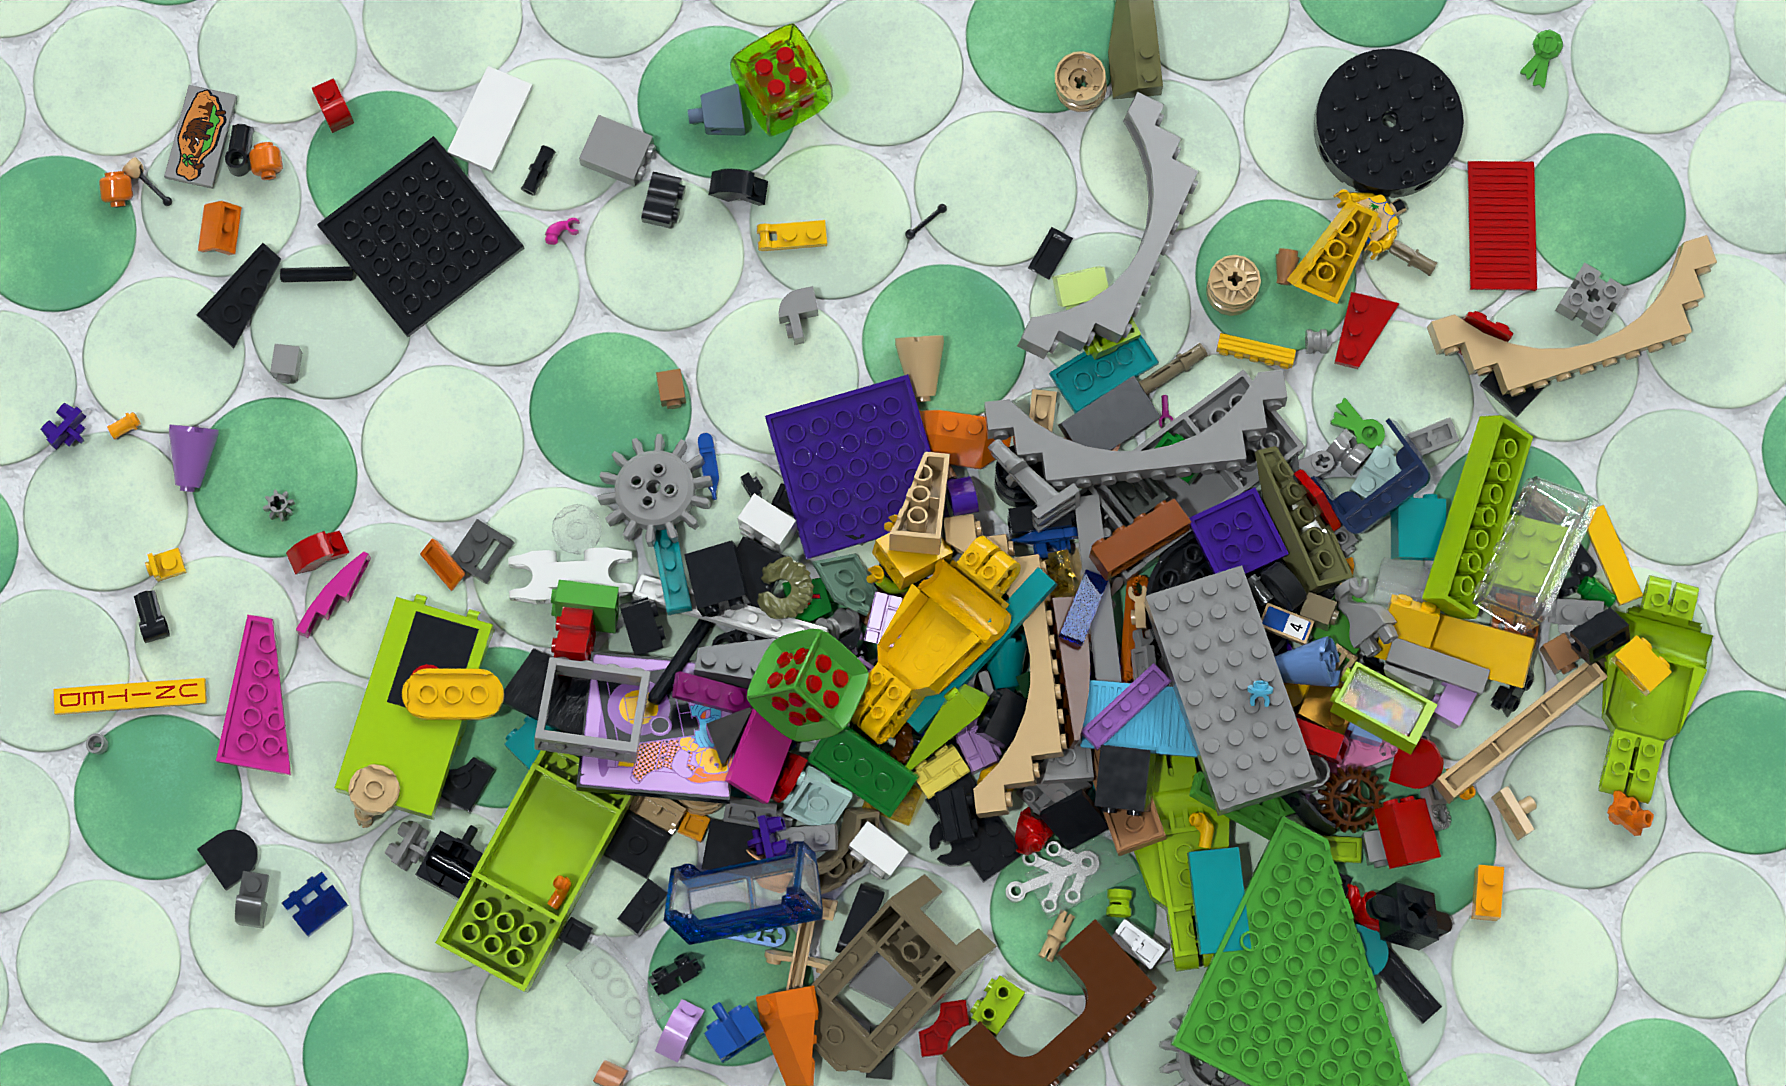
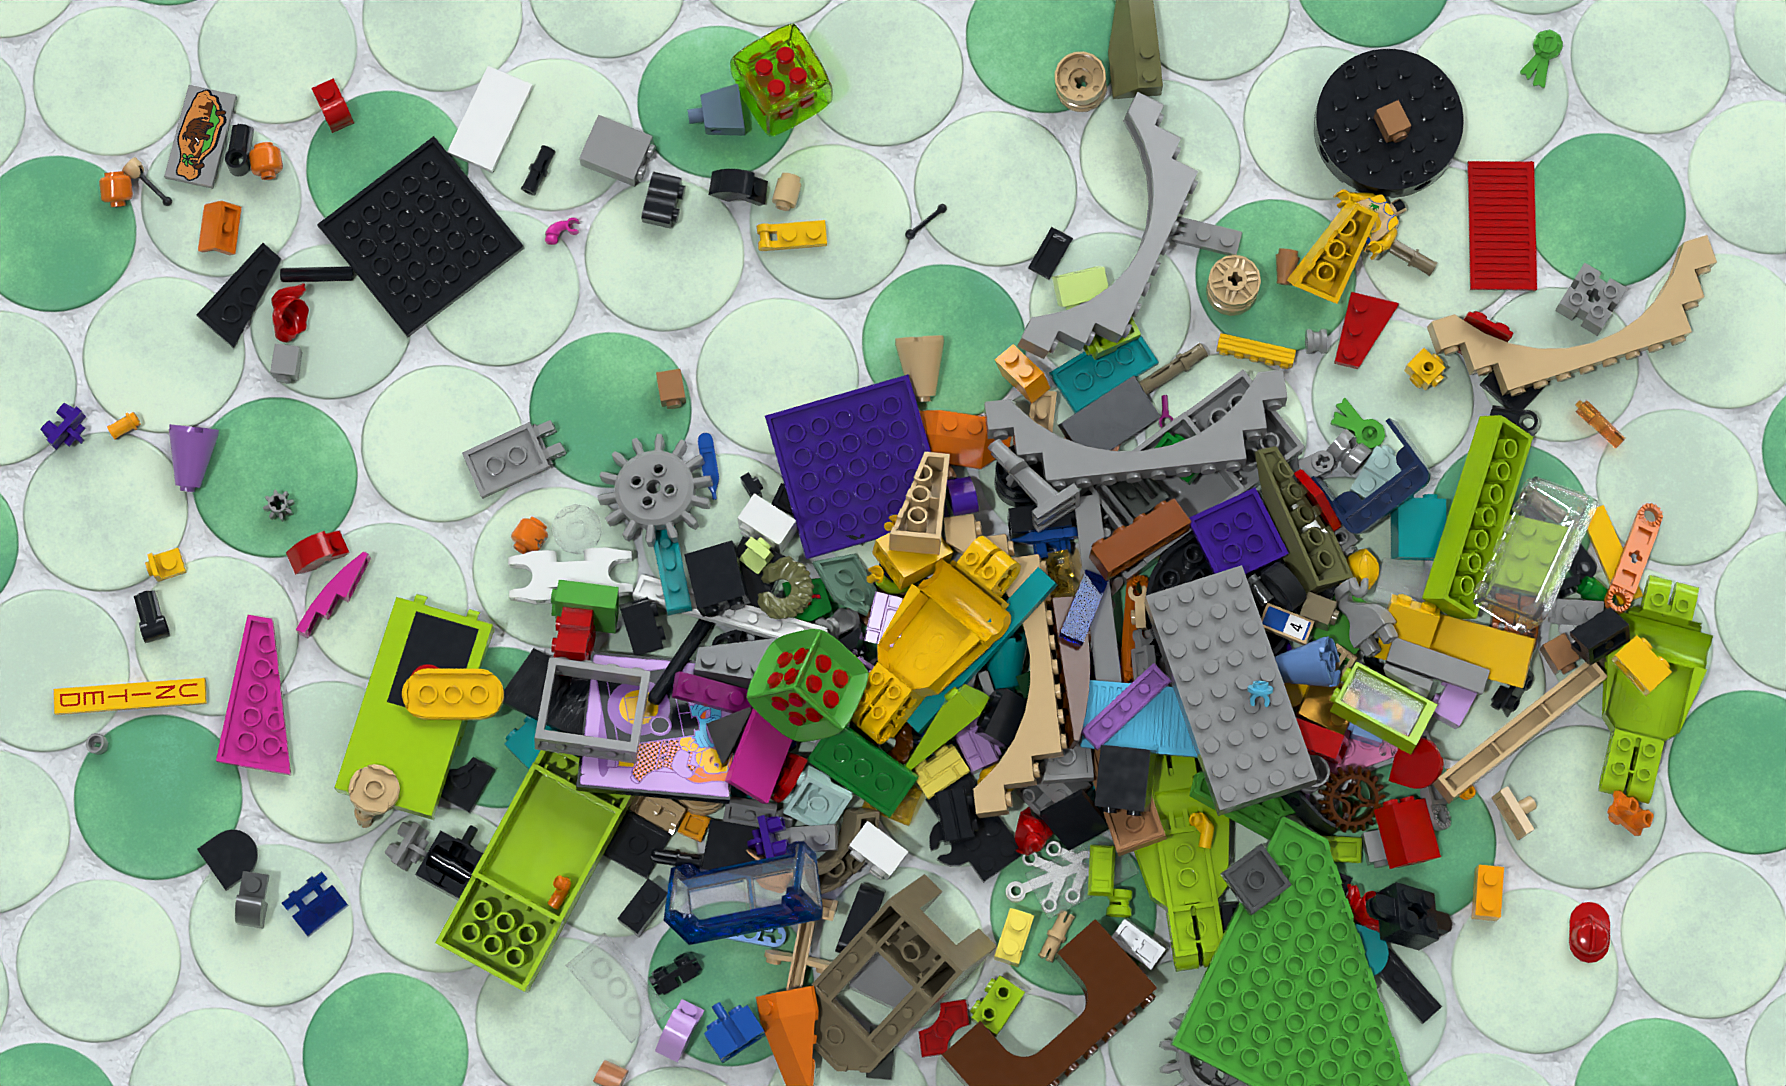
(289, 312): none -> red hair
(442, 564): orange tile -> none
(476, 545): dark grey plate -> none
(512, 457): none -> light grey tile
(529, 535): none -> orange head
(576, 934): black plate -> none
(675, 858): none -> black axle
(757, 554): none -> yellowish green bracket
(786, 191): none -> tan brick
(797, 306): light grey brick -> none
(1013, 937): none -> light yellow brick
(1022, 373): none -> light orange brick
(1101, 870): none -> lime tile
(1207, 236): none -> light grey hinge
(1216, 896): teal tile -> none
(1255, 879): none -> dark grey tile
(1363, 566): none -> yellow hat
(1392, 122): none -> medium nougat brick
(1425, 370): none -> yellow brick
(1434, 436): light grey hinge -> none
(1517, 417): none -> black piece
(1589, 932): none -> red piece
(1599, 423): none -> clear orange piece
(1640, 542): none -> piece

